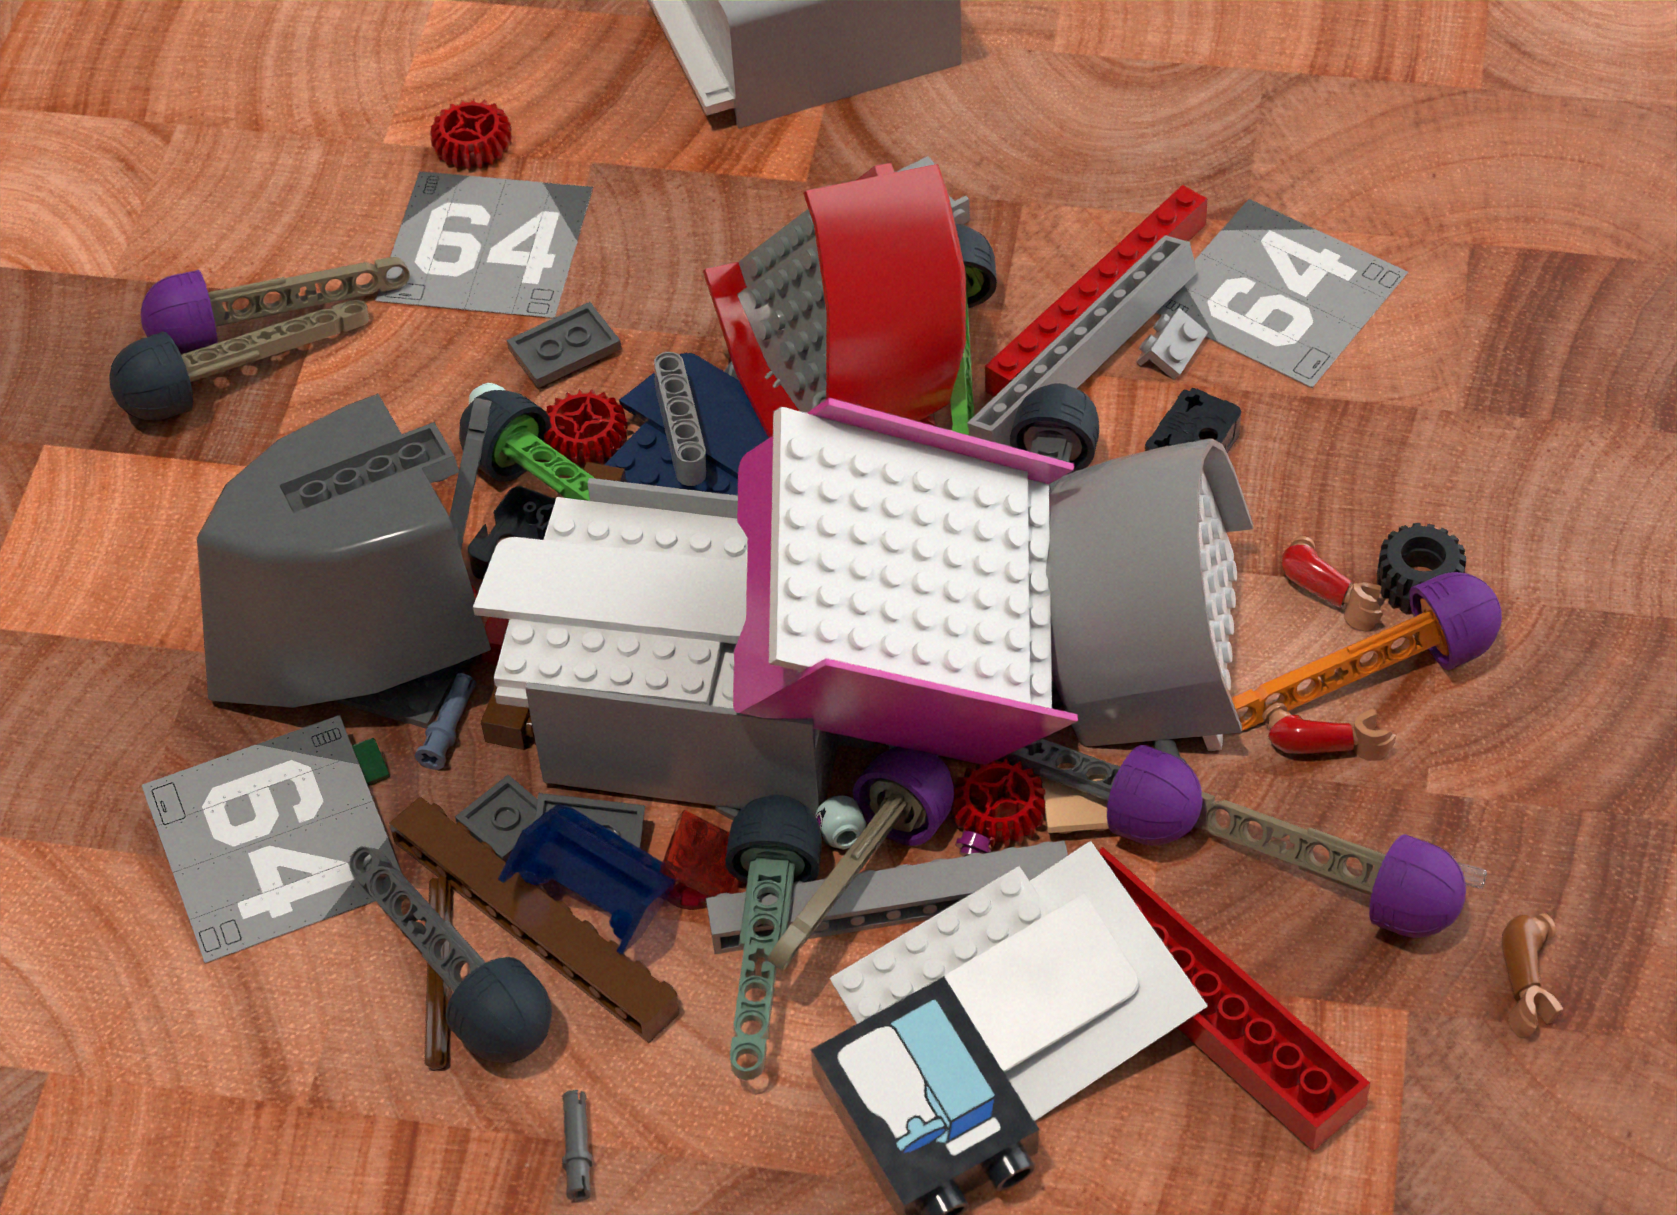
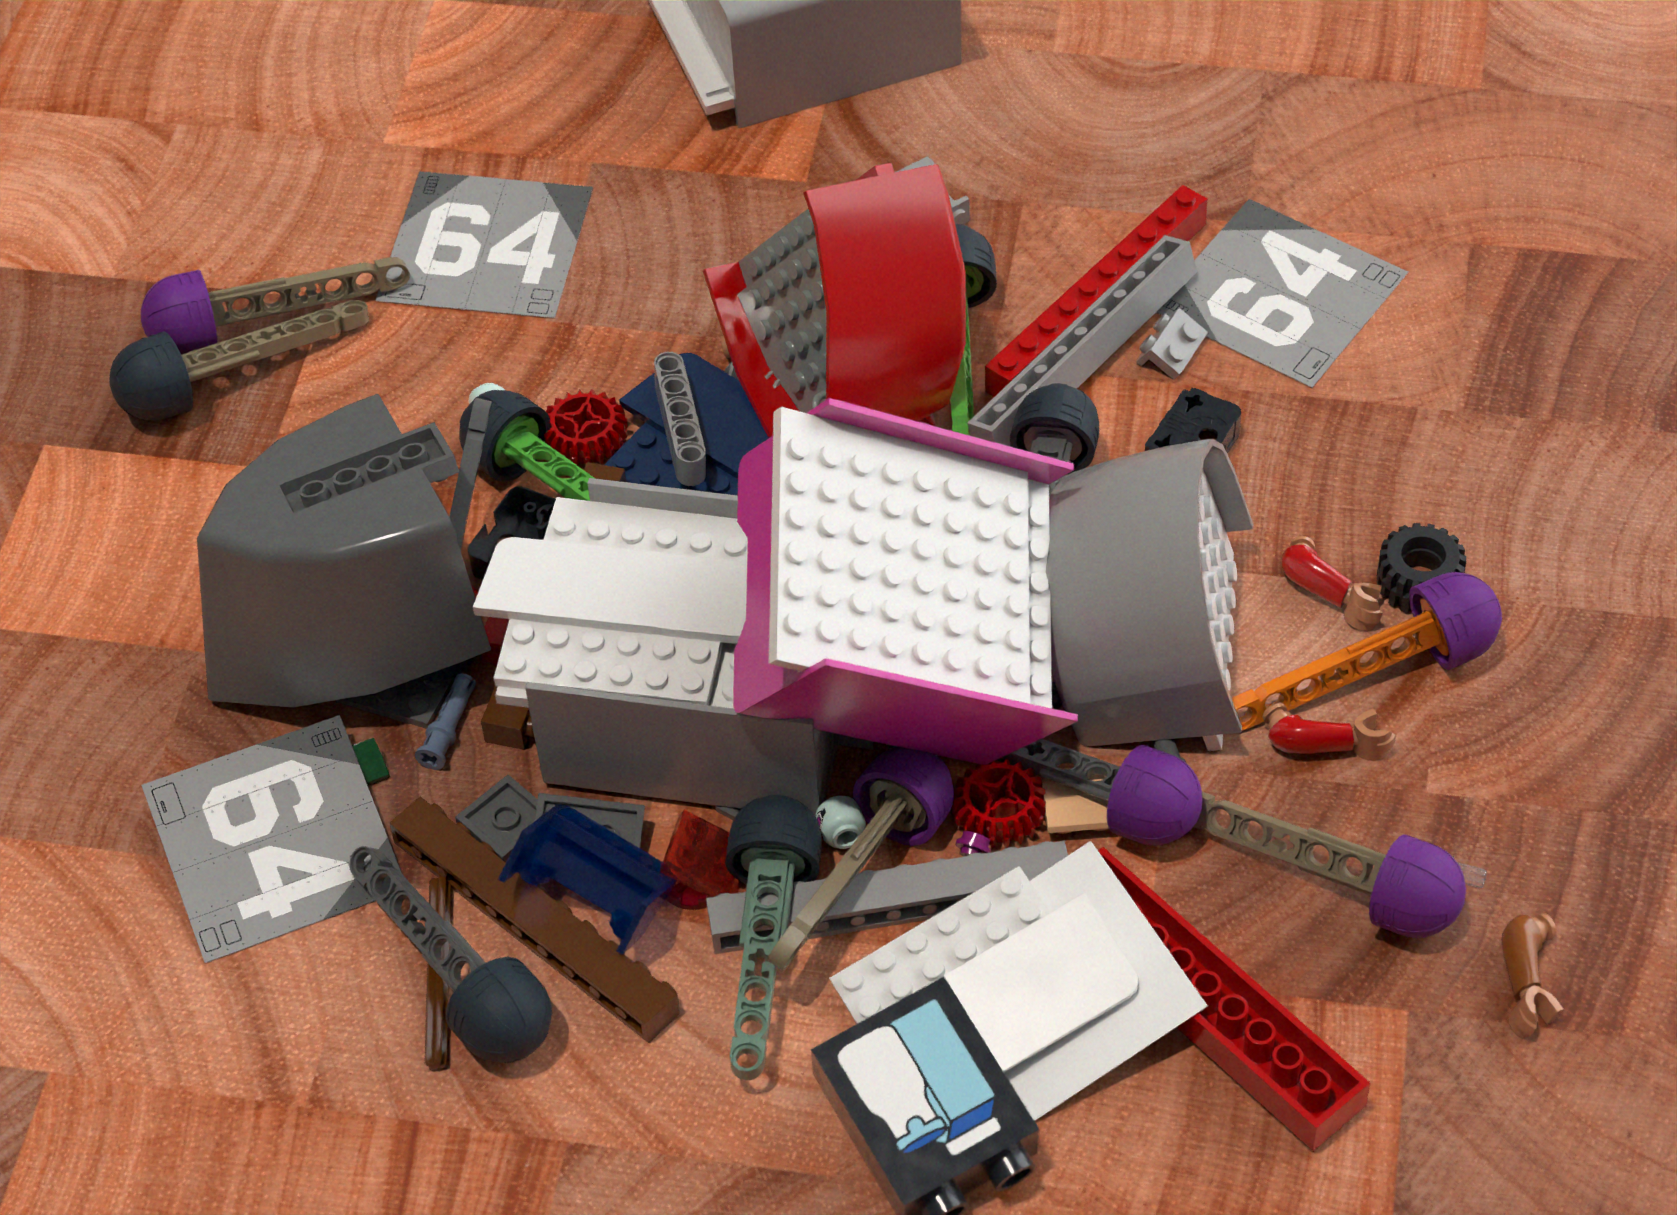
(471, 134): red gear -> none
(564, 344): dark grey plate -> none
(577, 1157): dark grey pin -> none

